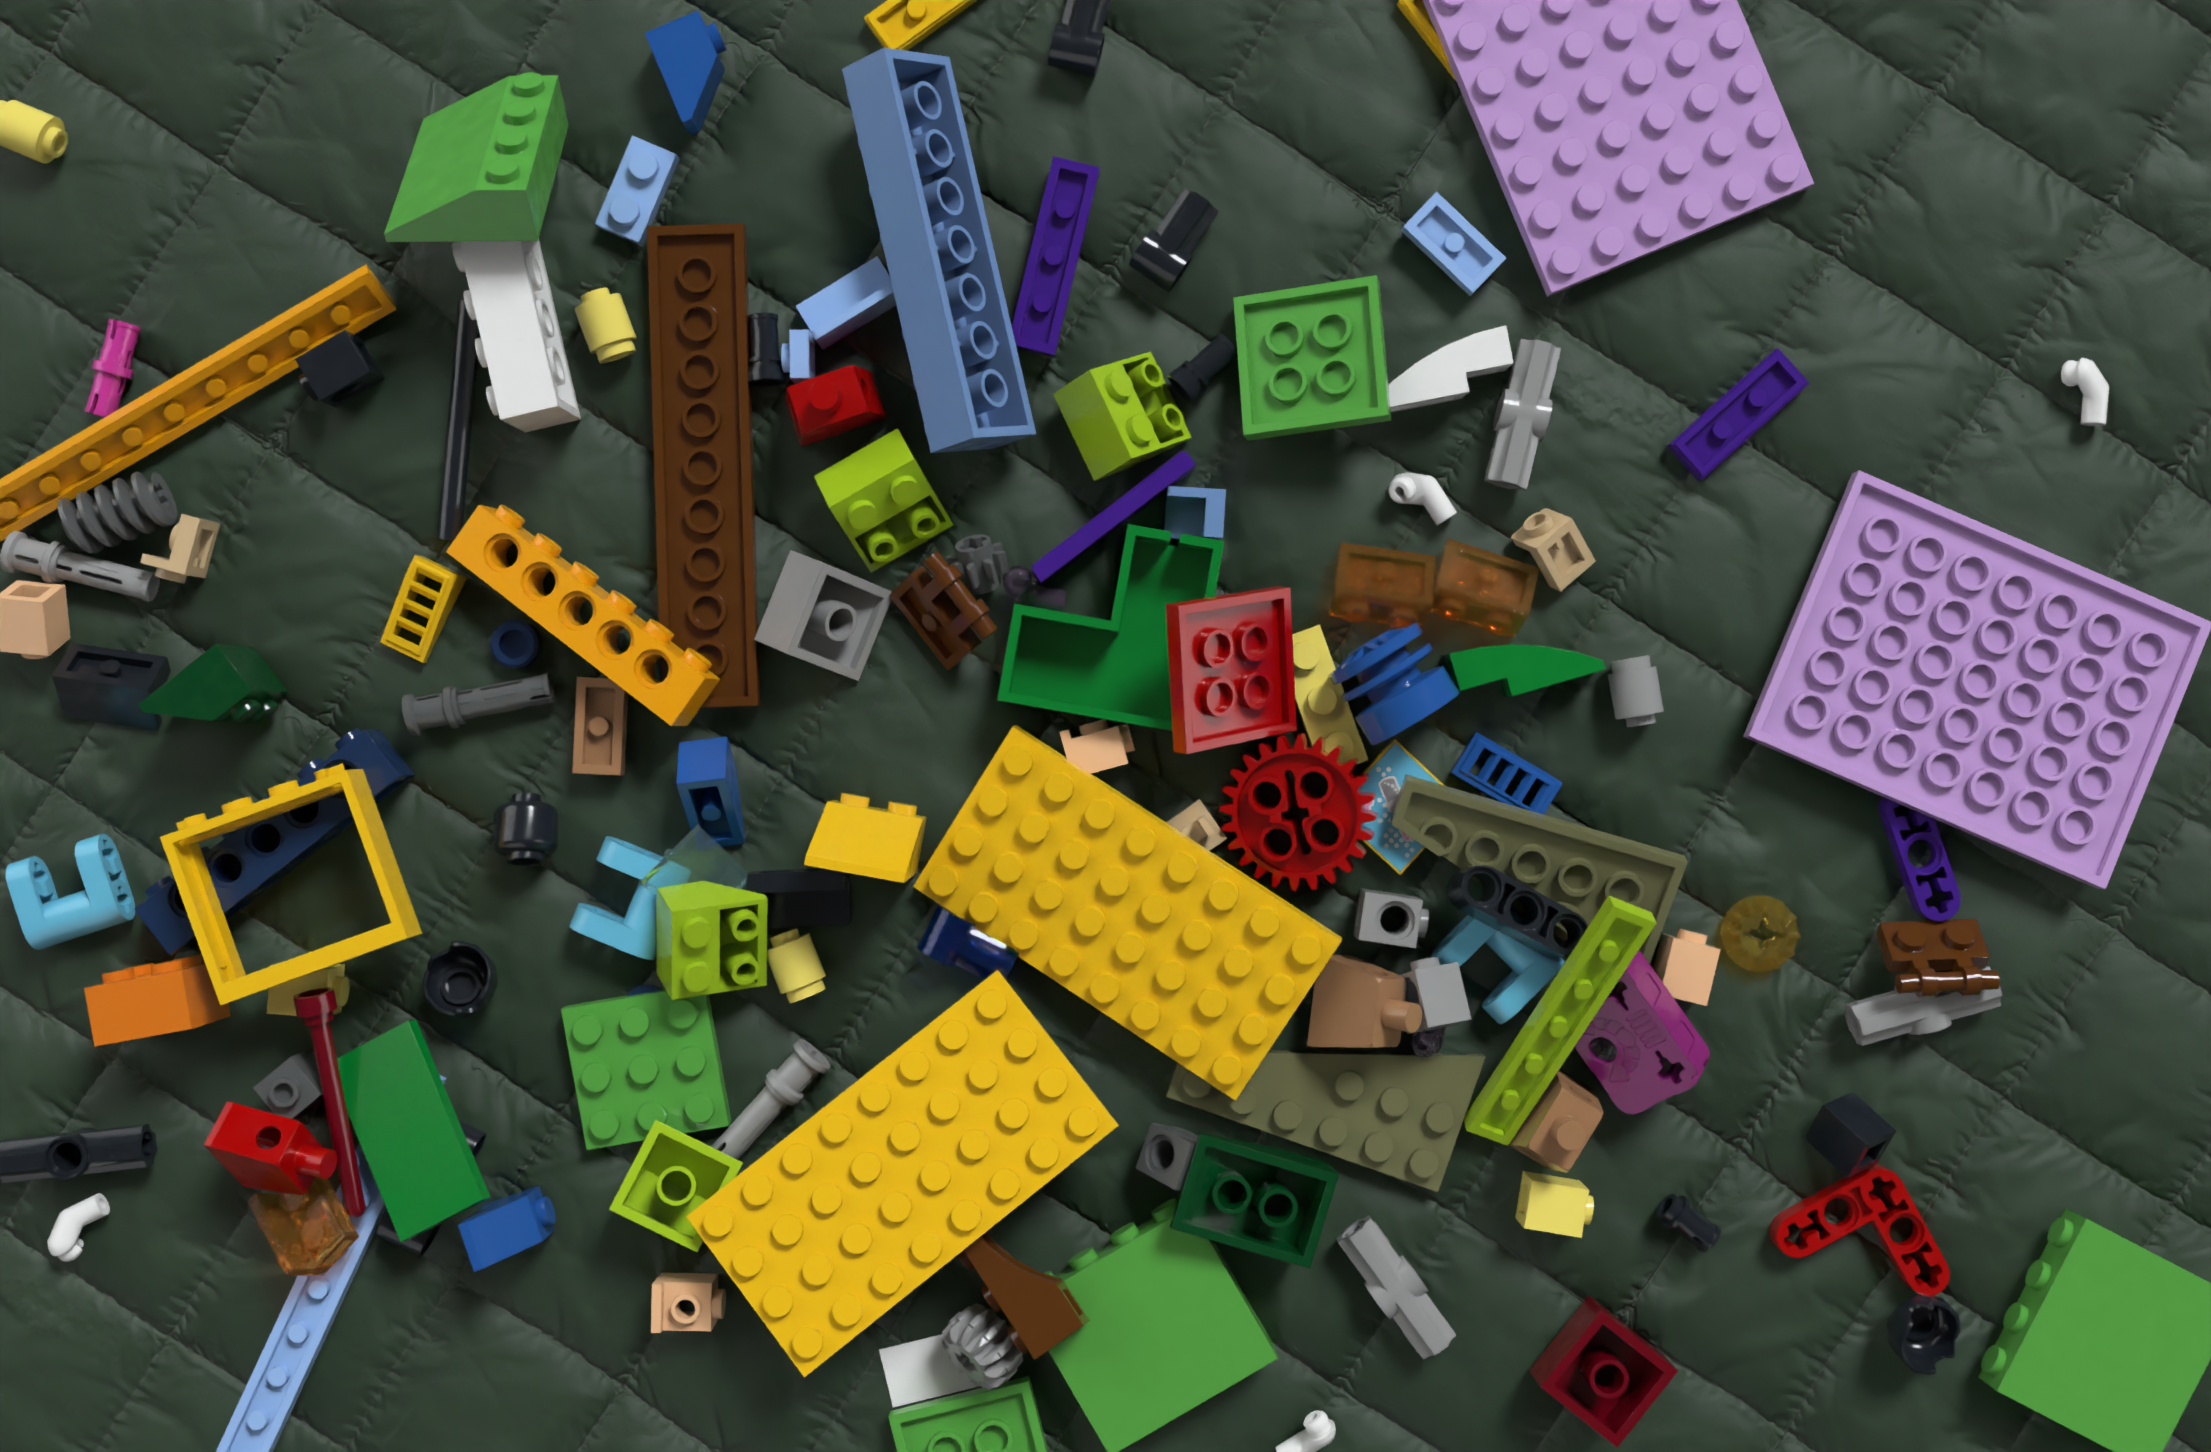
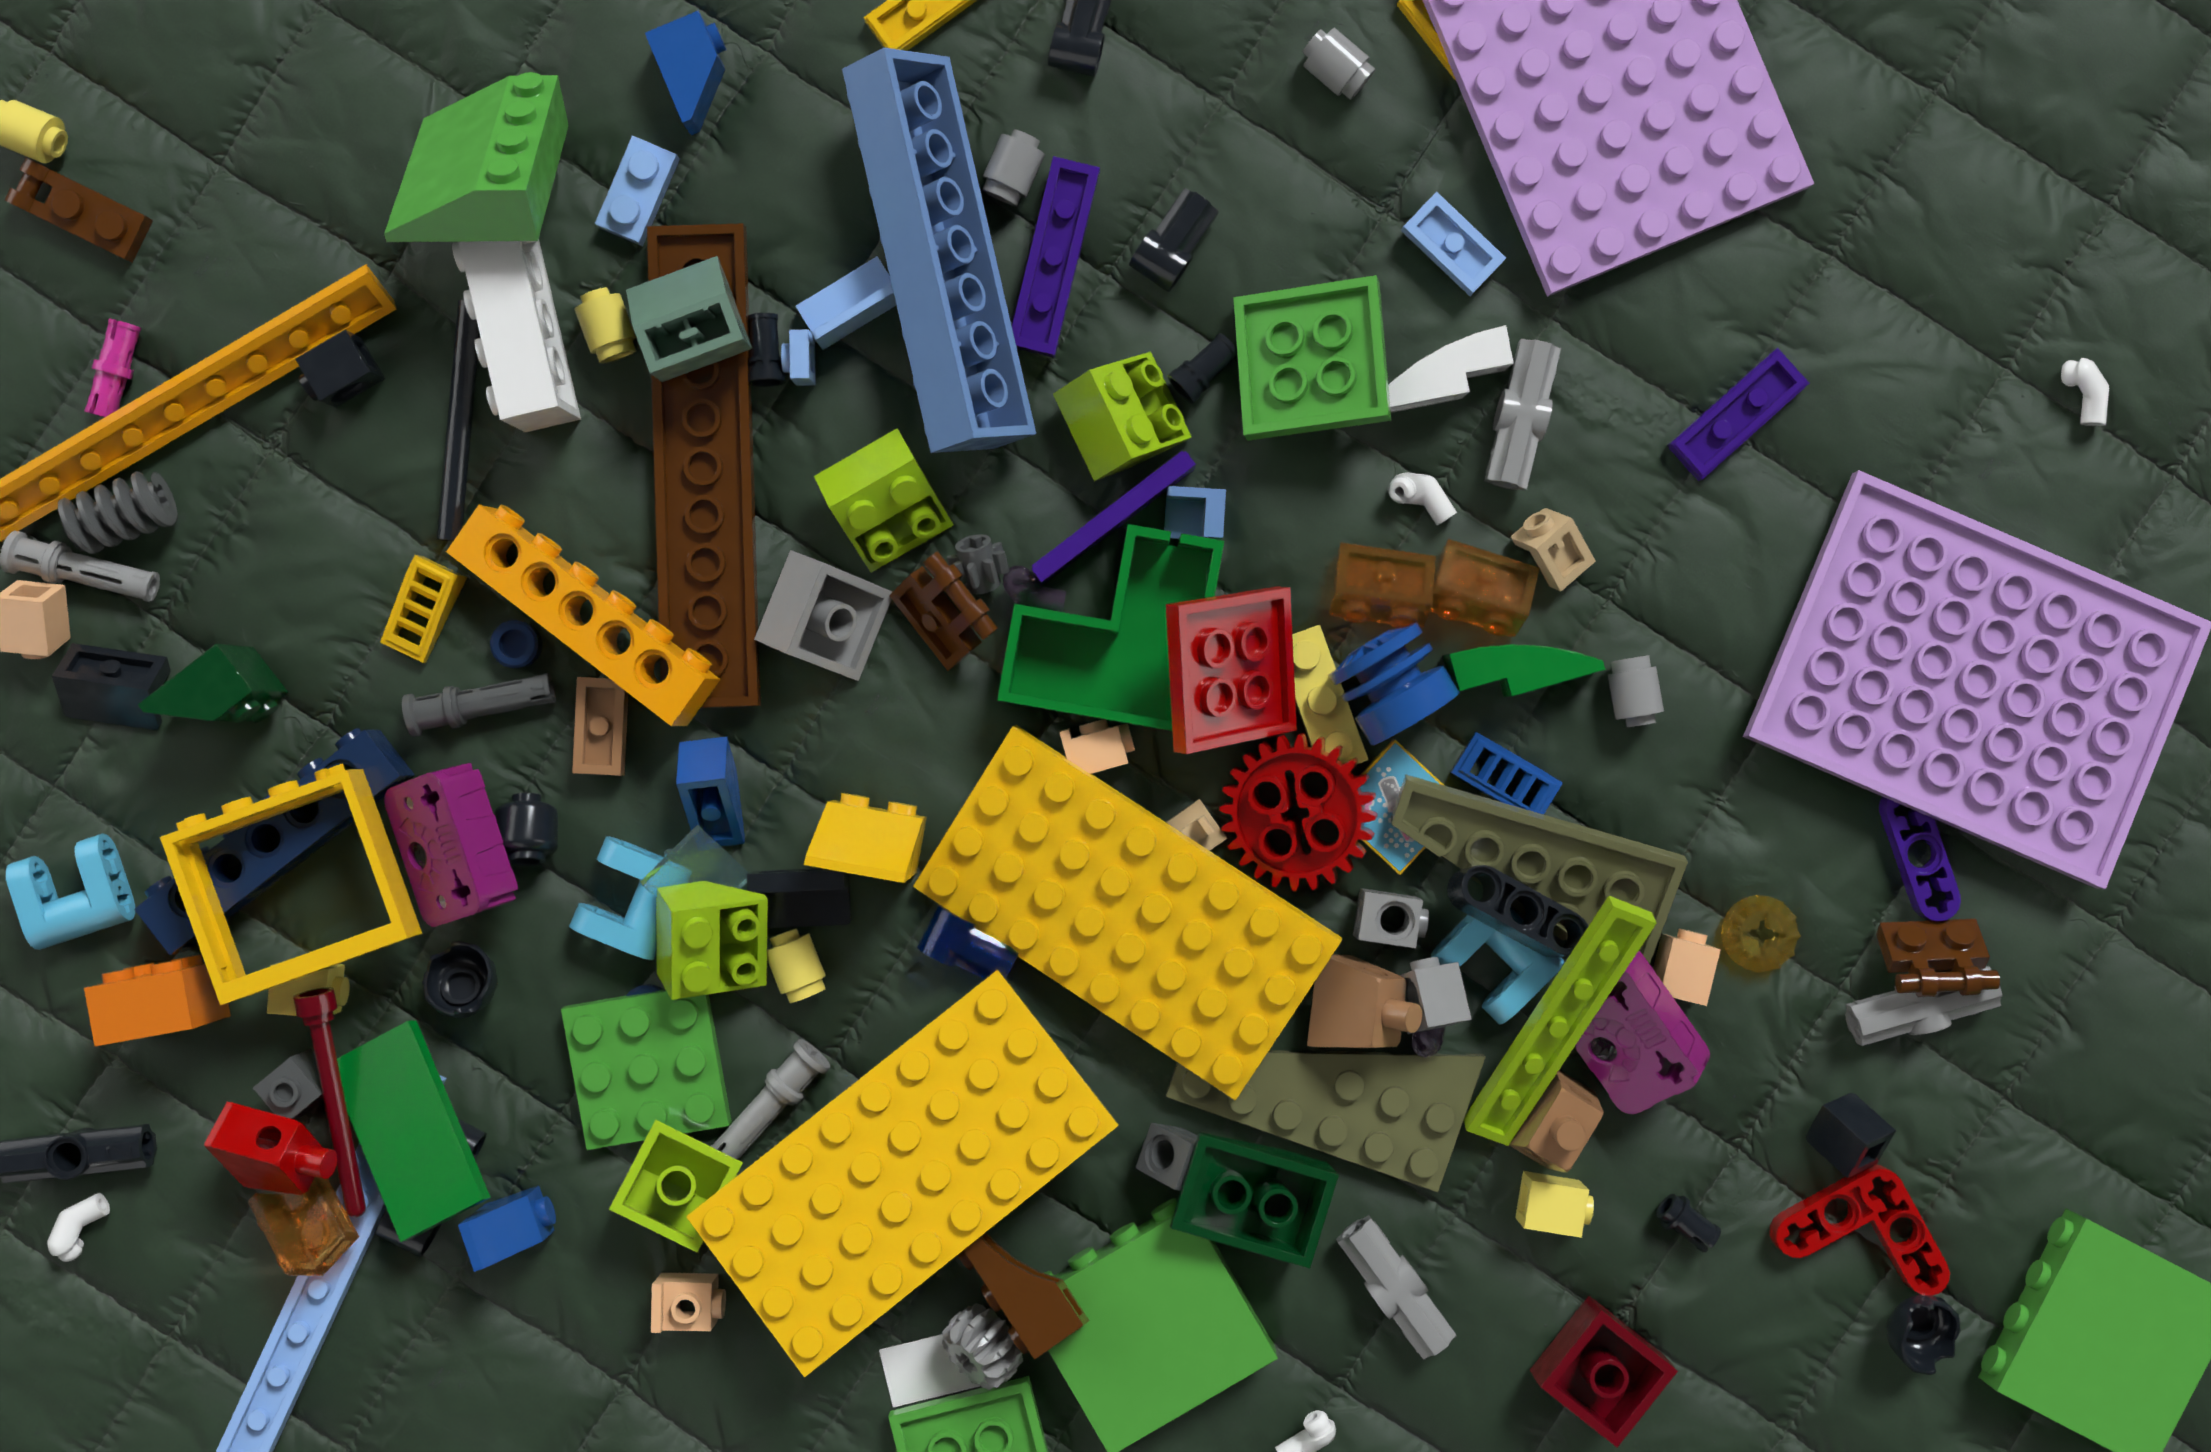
(80, 211): none -> reddish brown plate
(191, 547): tan bracket -> none
(450, 844): none -> magenta axle
(686, 320): none -> sand green slope
(833, 404): red torso -> none
(1012, 167): none -> light grey brick
(1337, 63): none -> light grey brick

